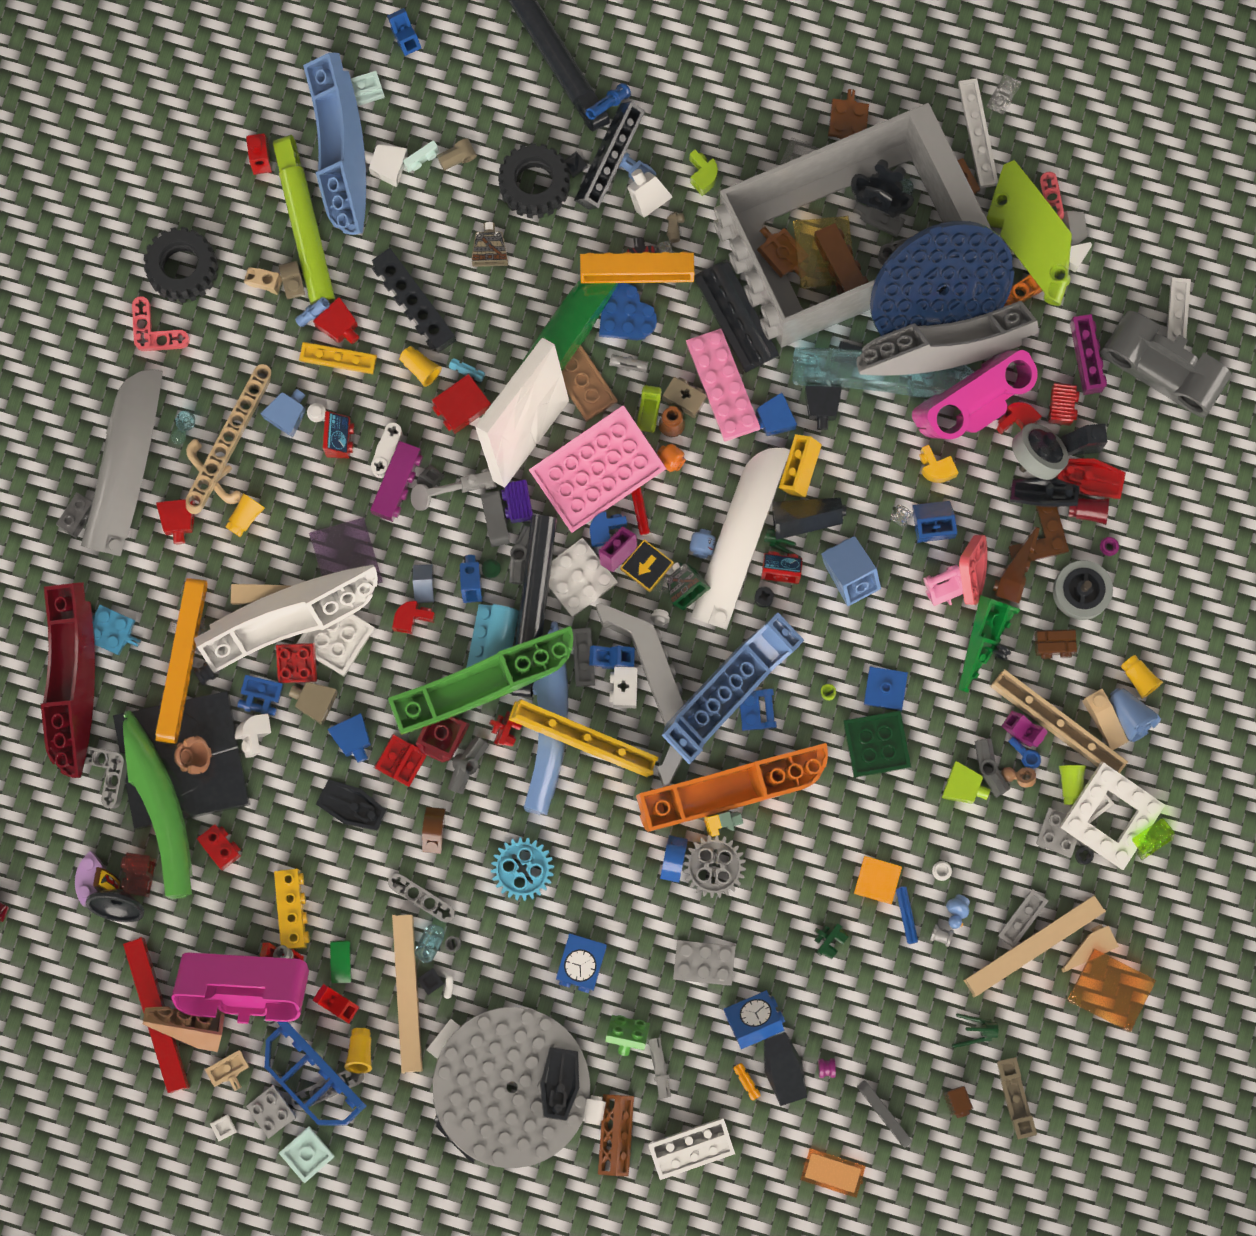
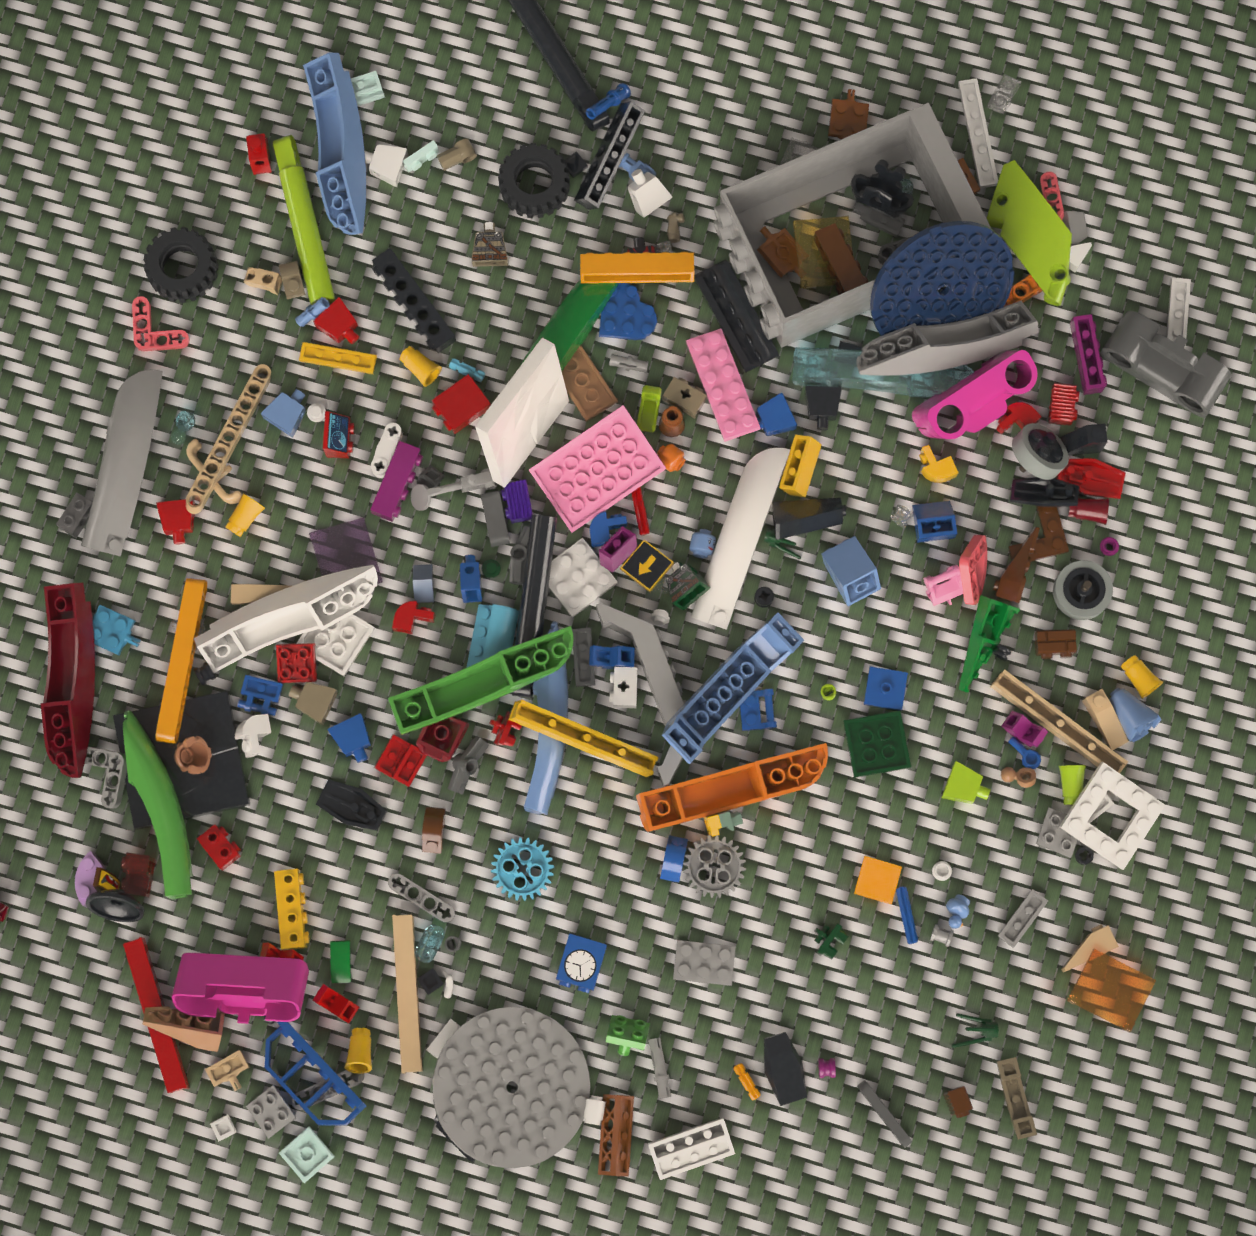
(280, 950): light grey bush -> none
(404, 32): blue brick -> none
(559, 1083): black piece -> none
(706, 175): lime brick -> none
(754, 1019): blue brick -> none
(781, 568): slope -> none
(833, 1173): clear orange piece -> none
(985, 755): dark grey piece -> none
(1034, 946): tan tile -> none
(1153, 838): clear neon green bracket -> none

